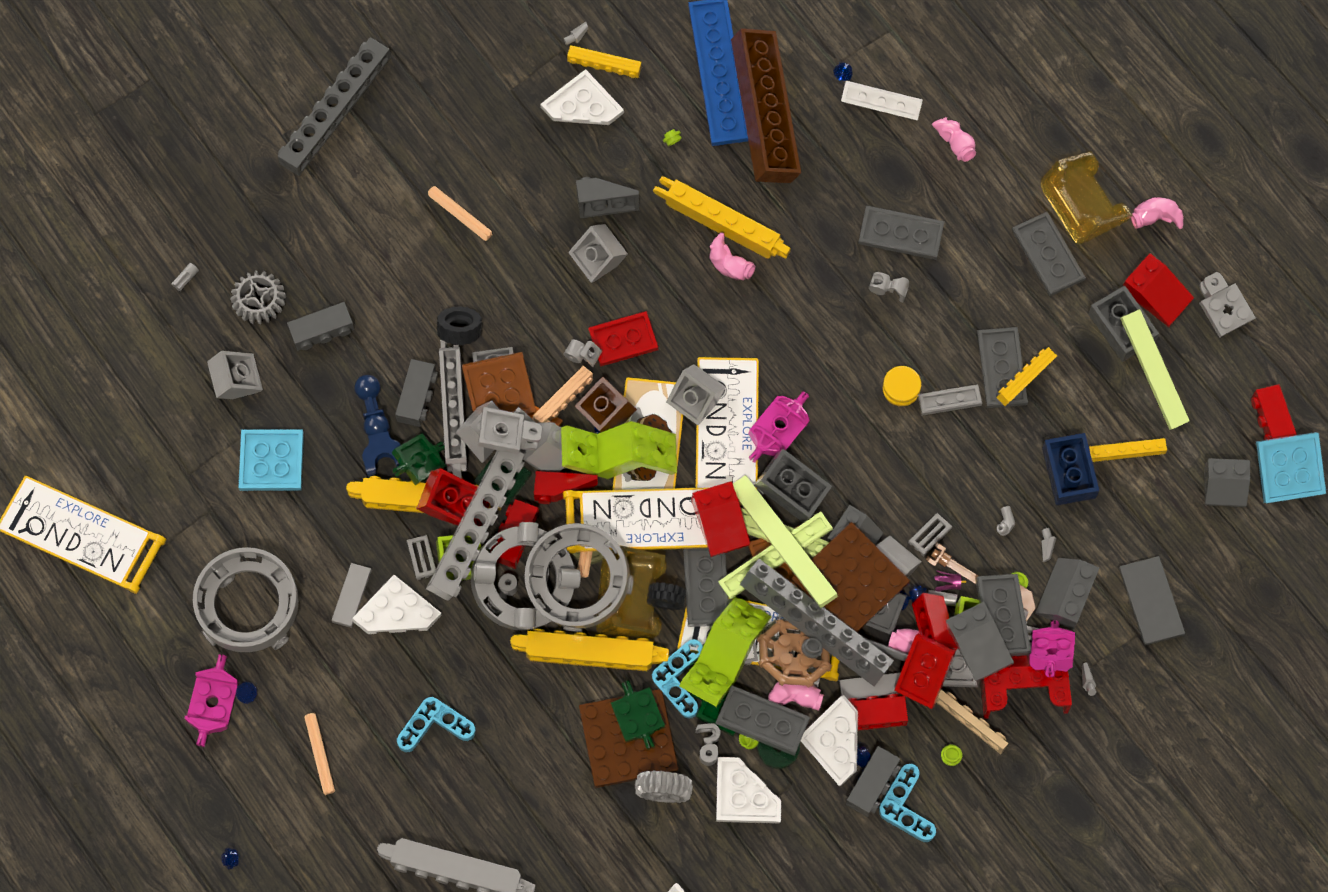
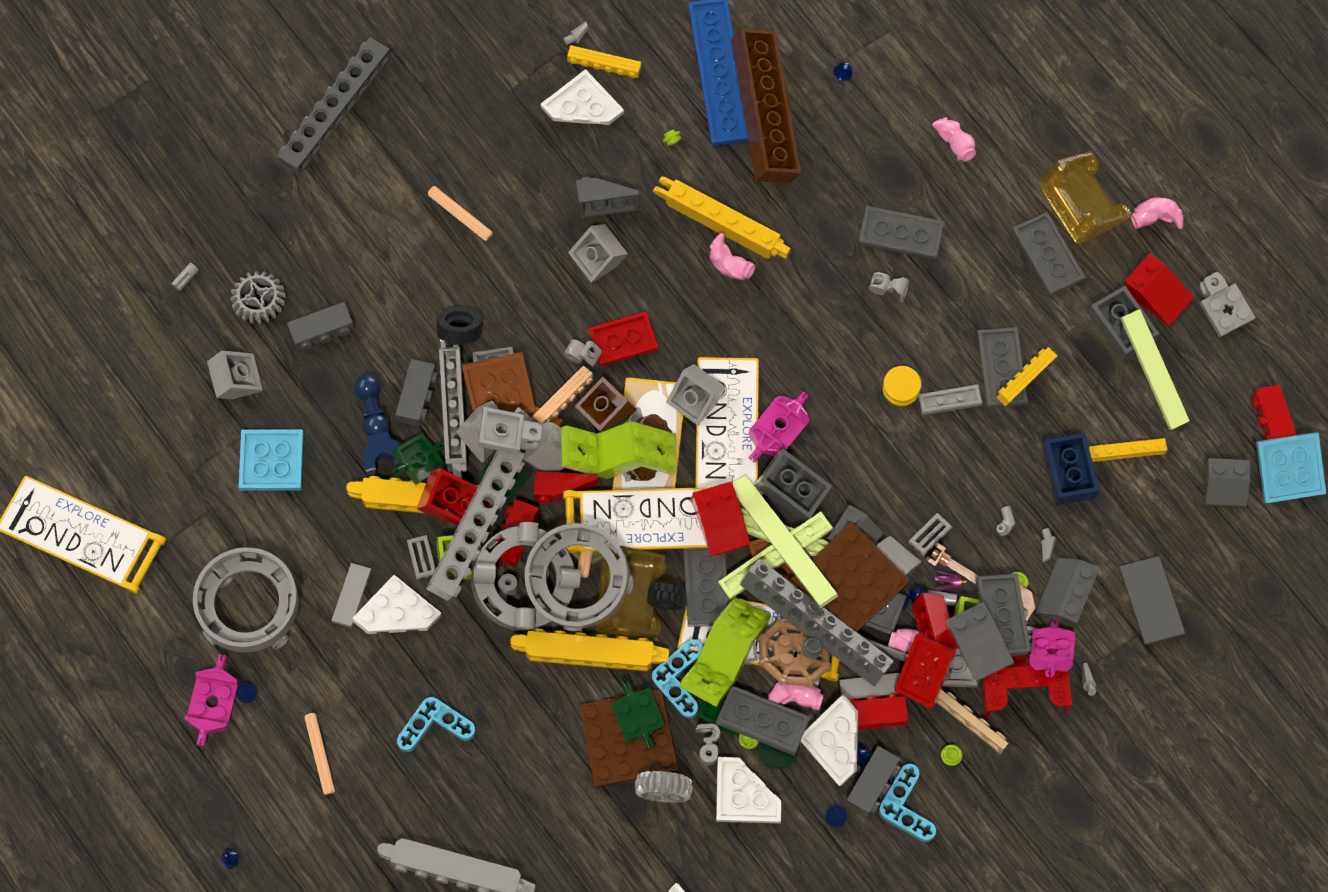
(836, 816): none -> clear blue plate
(881, 100): white plate -> none

